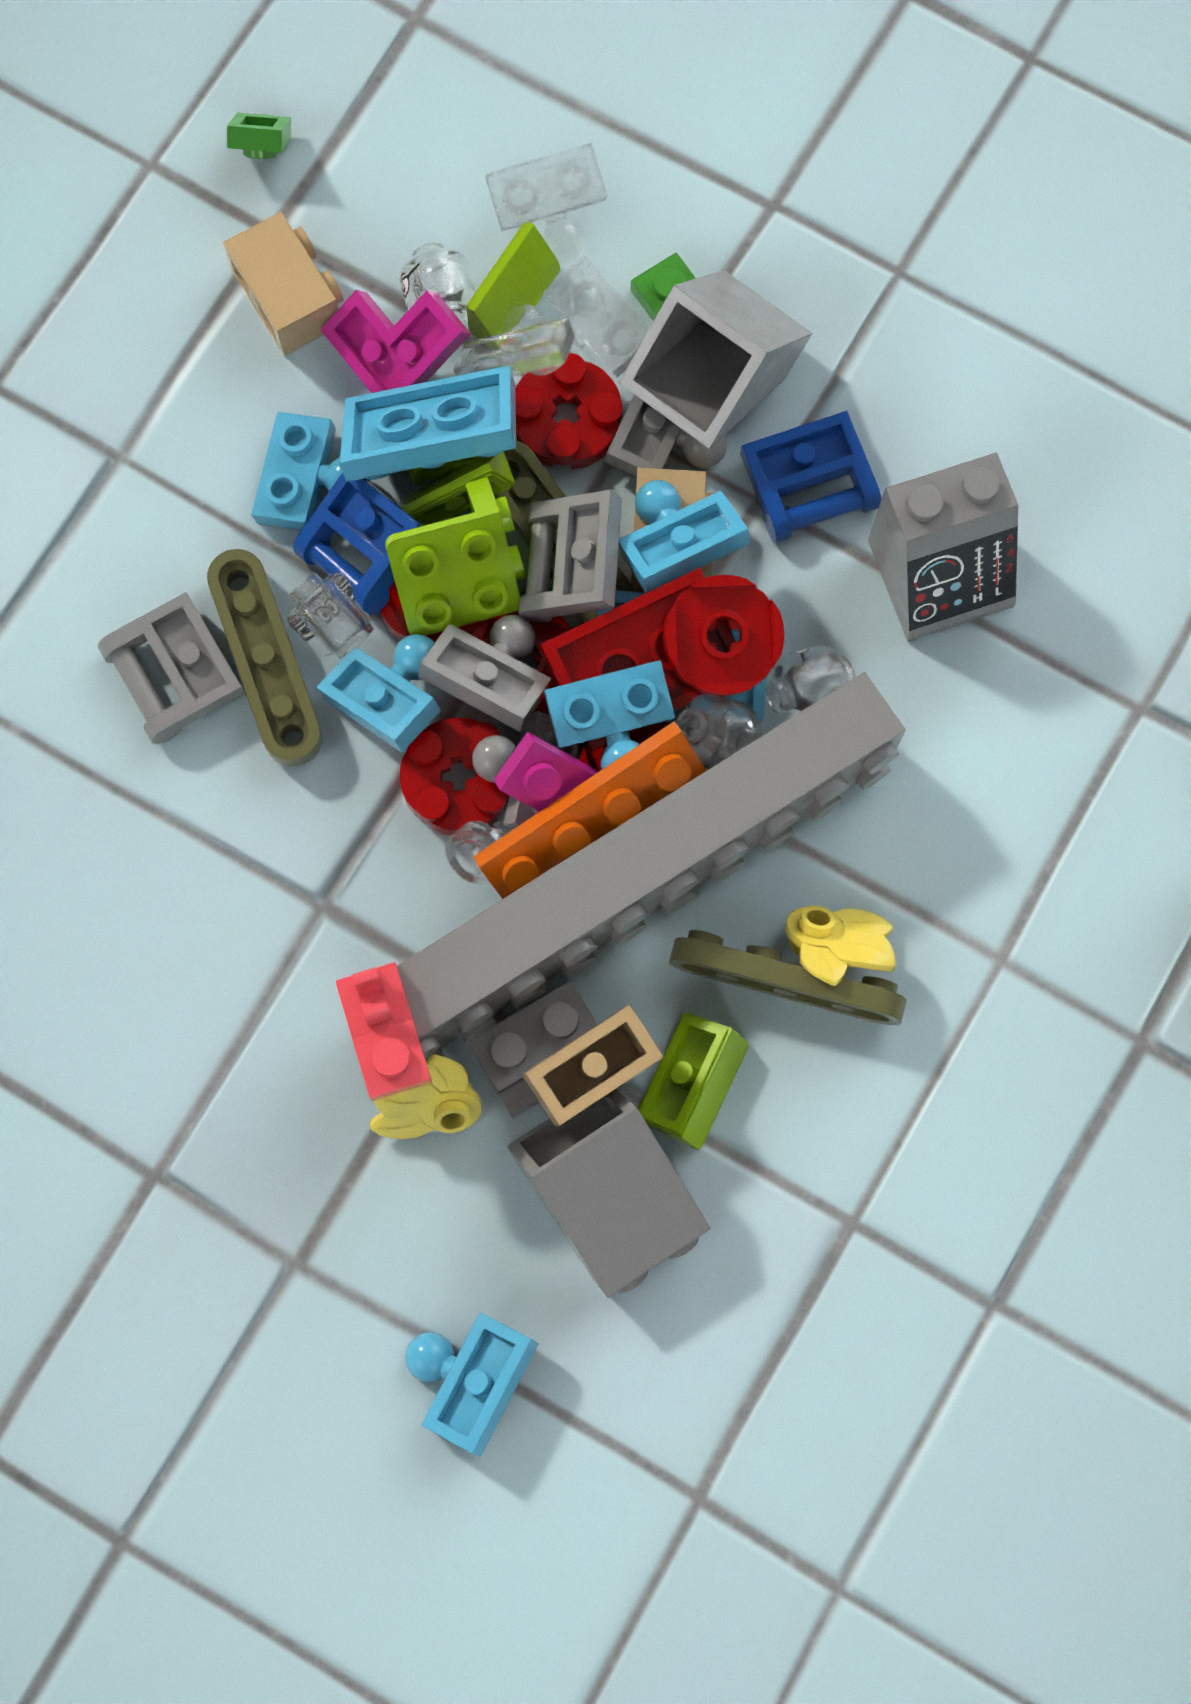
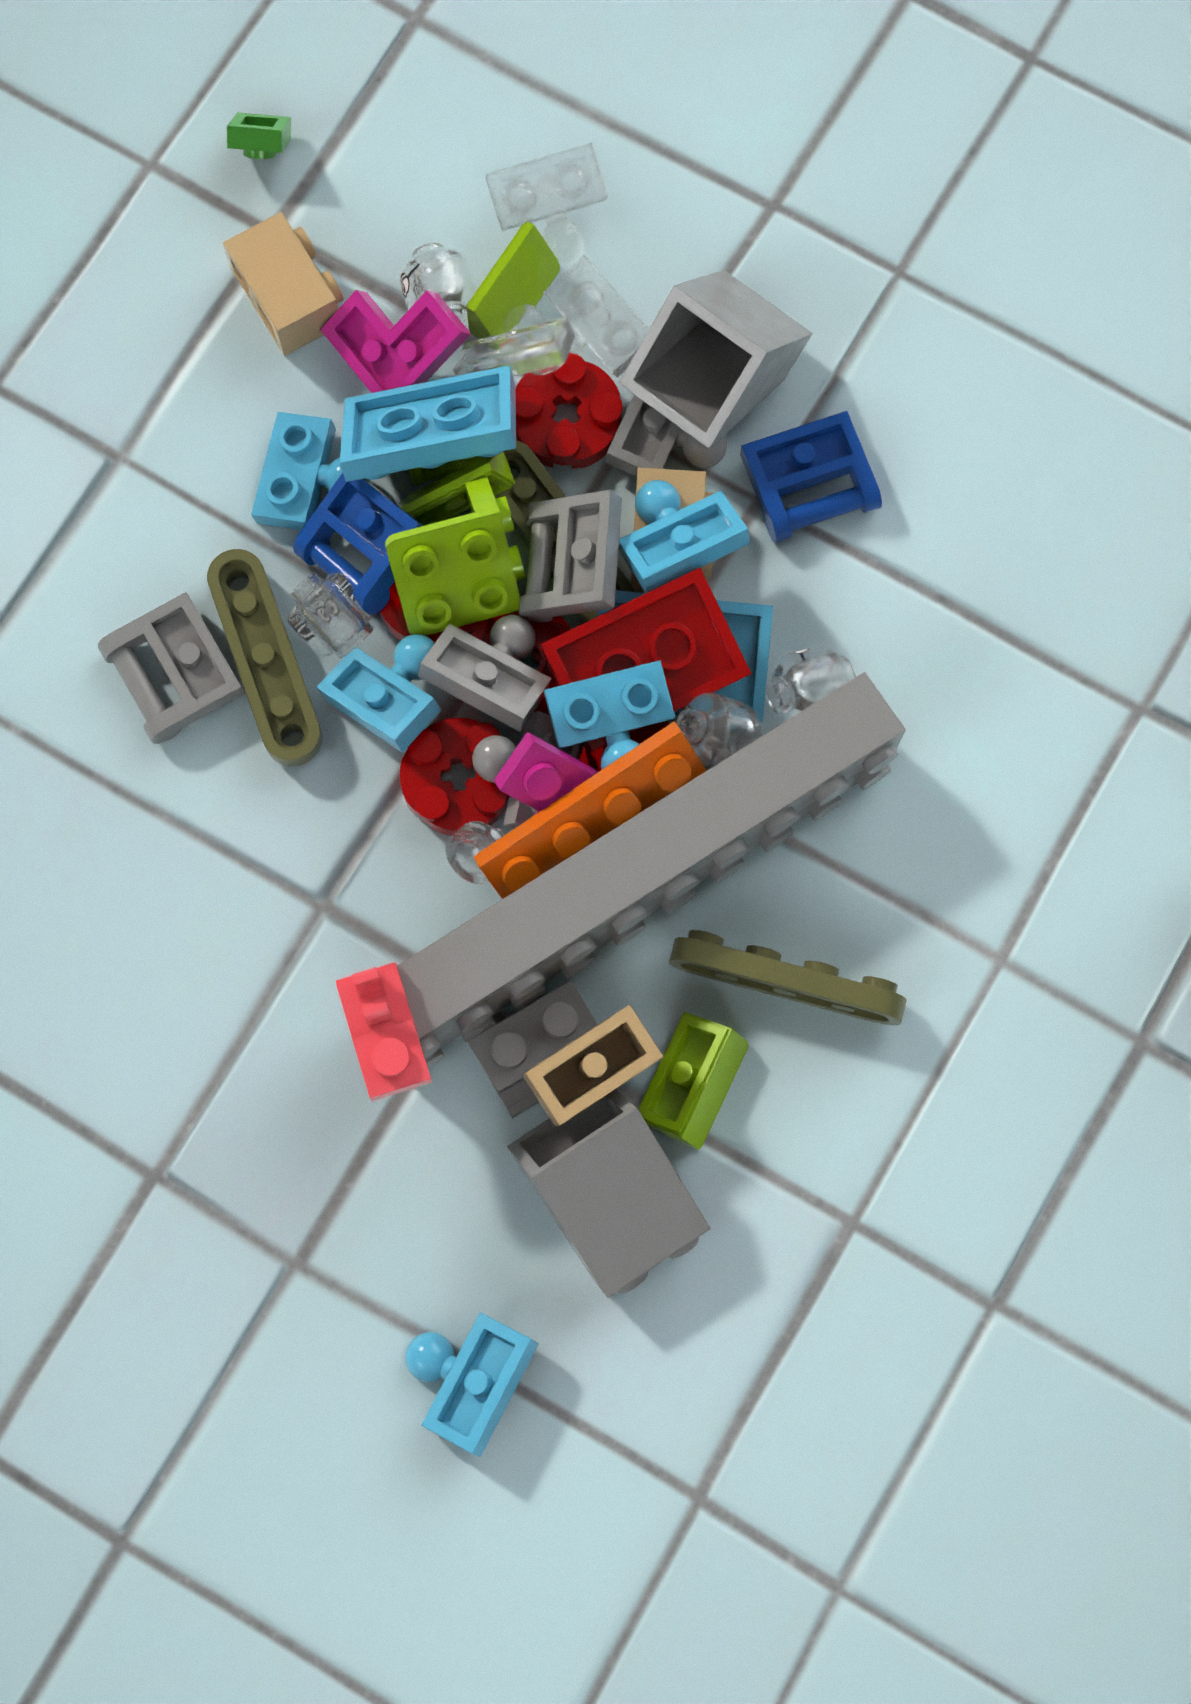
(443, 1105): light yellow plate -> none
(655, 284): bright green plate -> none
(746, 611): red plate -> none
(839, 940): light yellow plate -> none
(948, 546): light grey slope -> none

